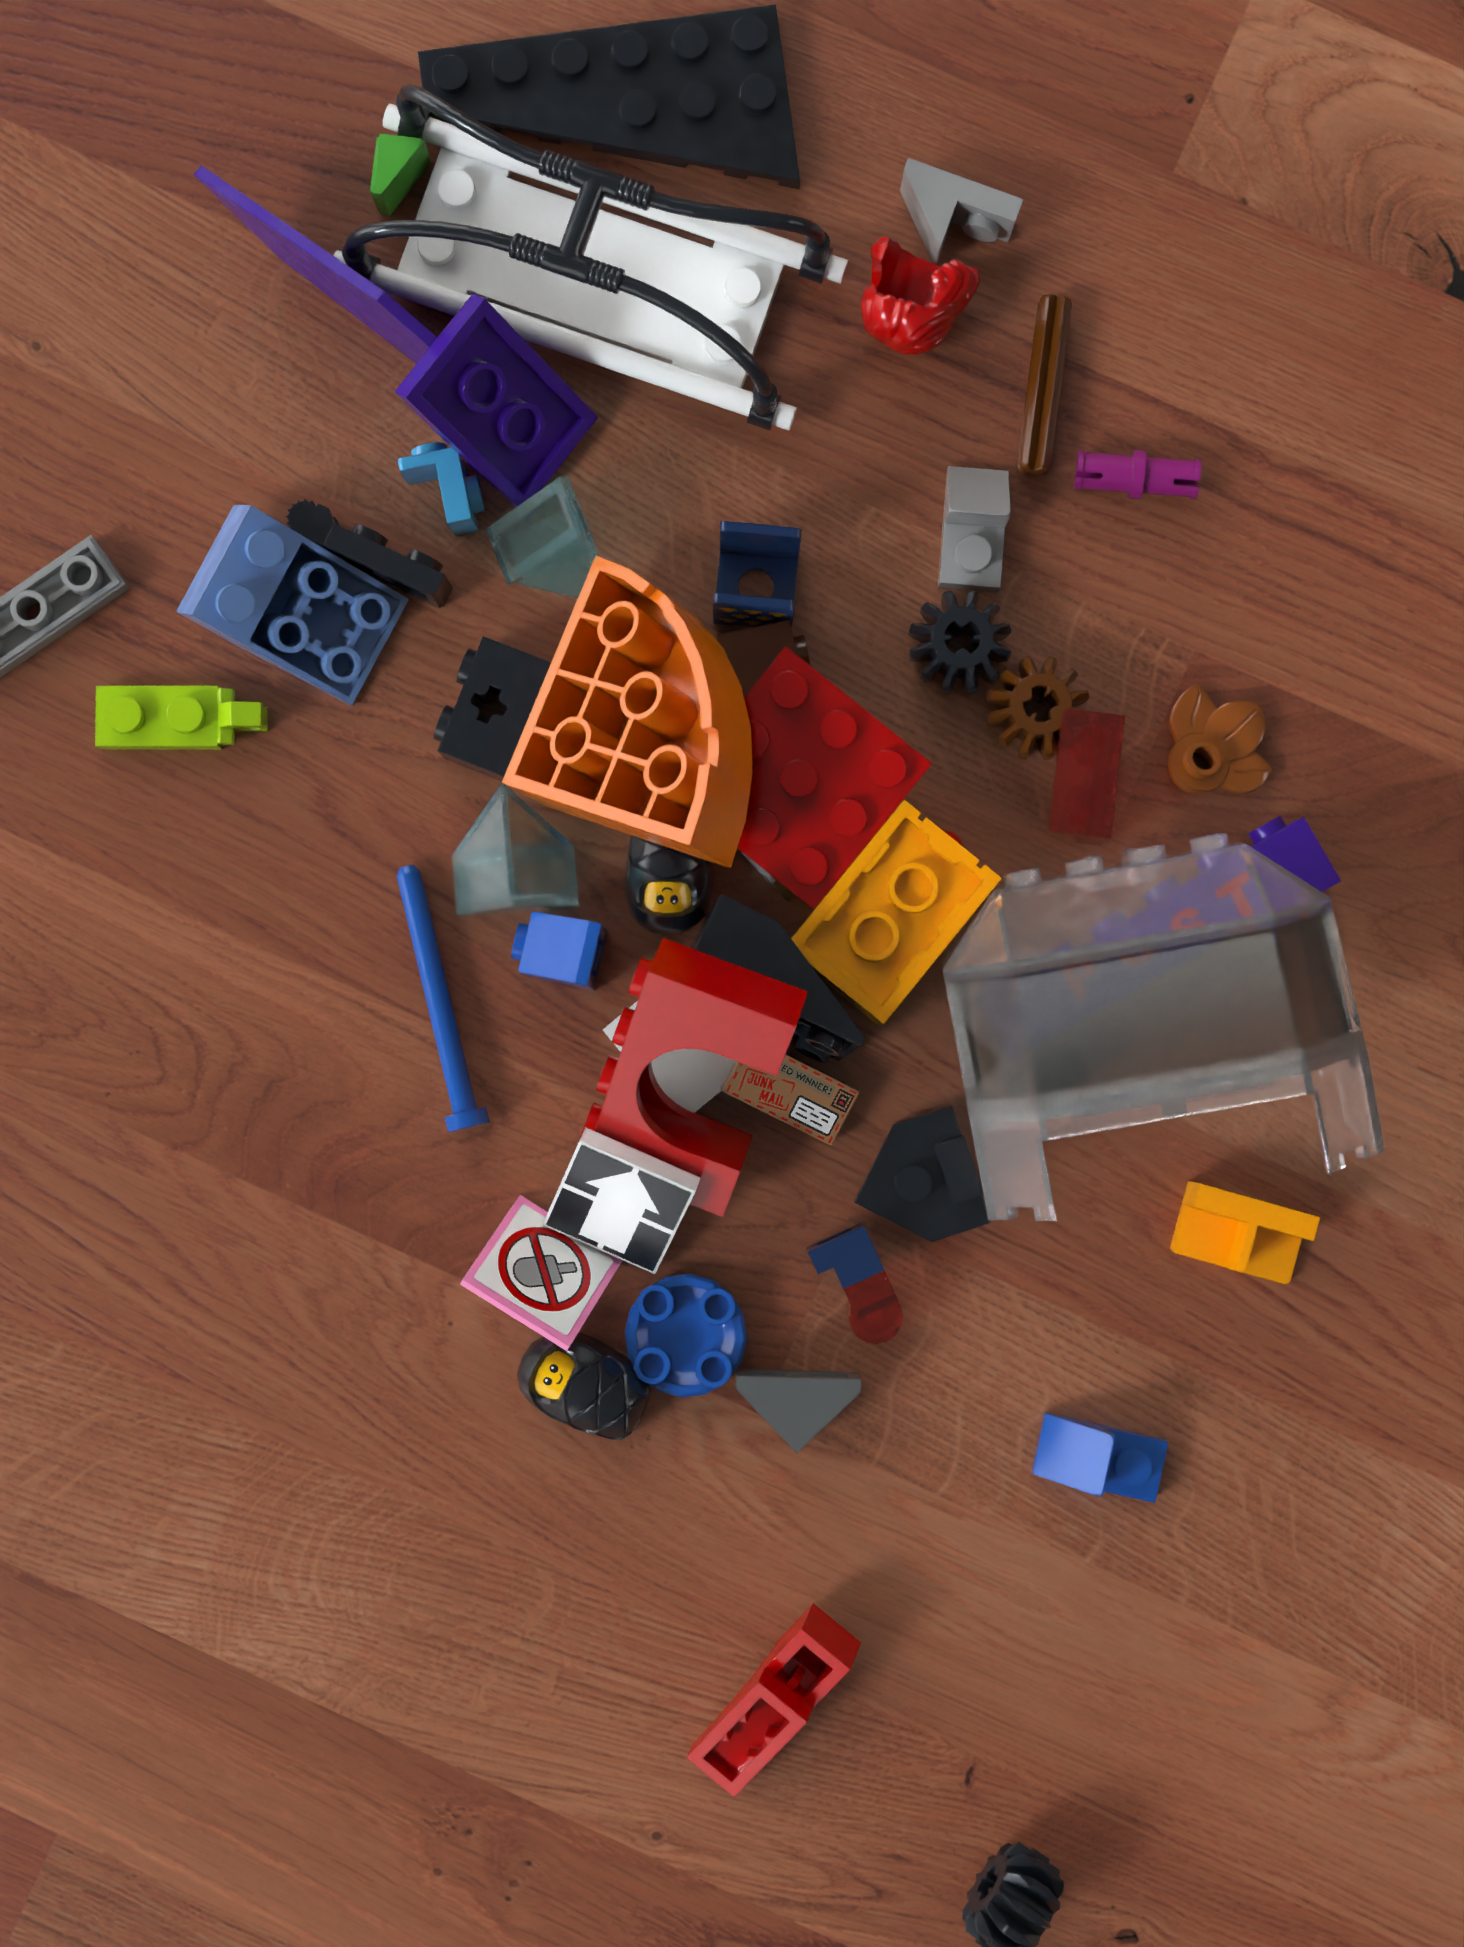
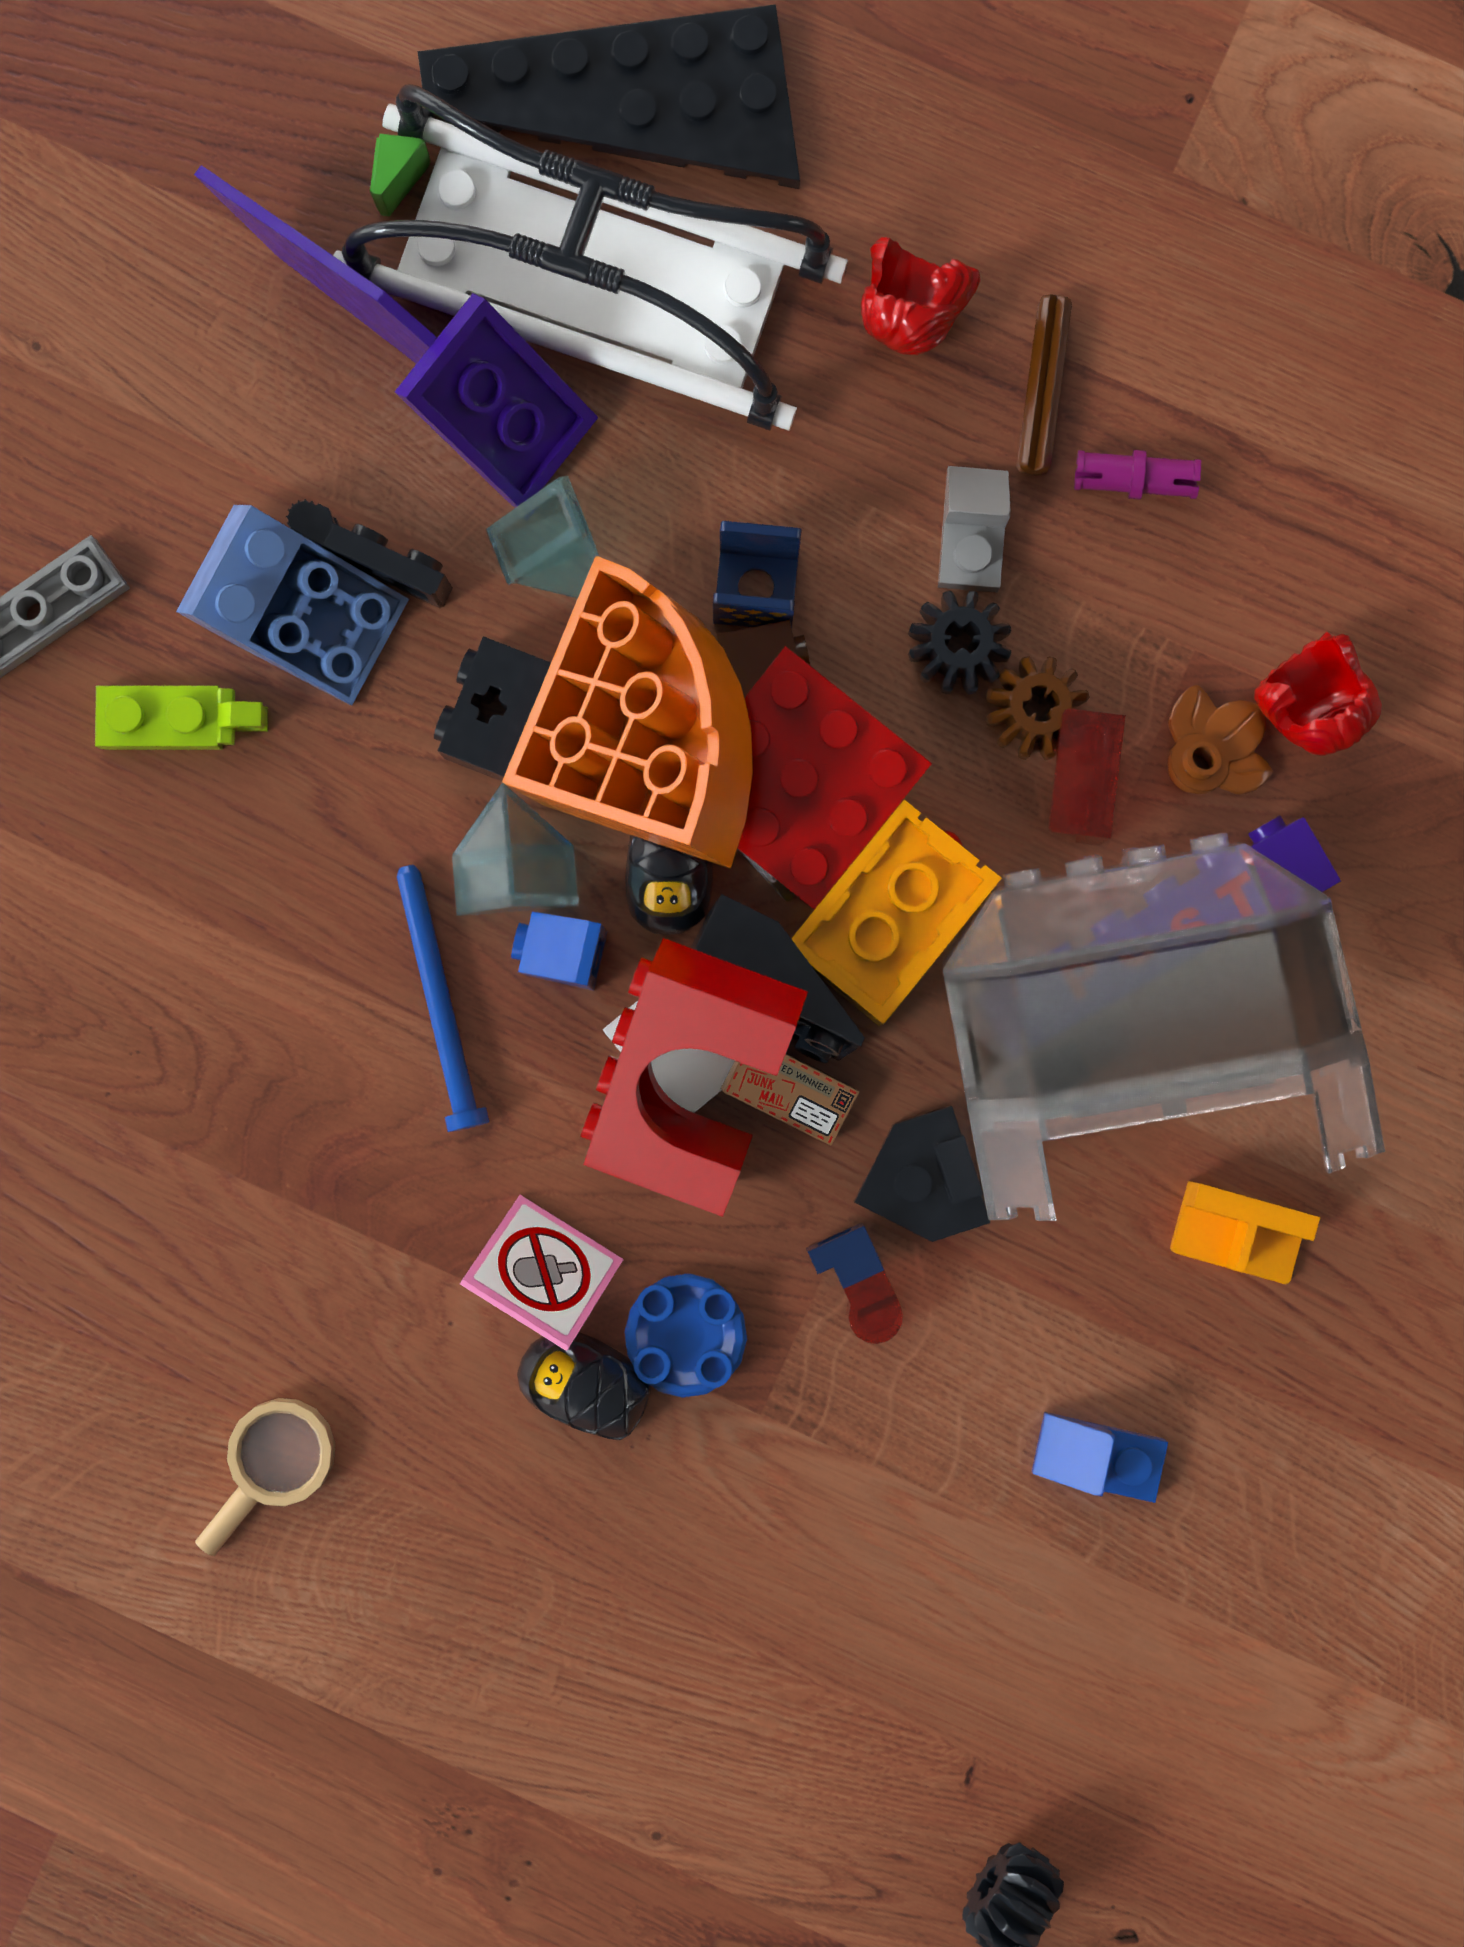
(276, 1459): none -> piece
(460, 494): dark azure bracket -> none
(621, 1200): tile -> none
(775, 1700): red slope -> none
(798, 1400): dark grey slope -> none
(942, 198): light grey slope -> none
(1321, 697): none -> red hair

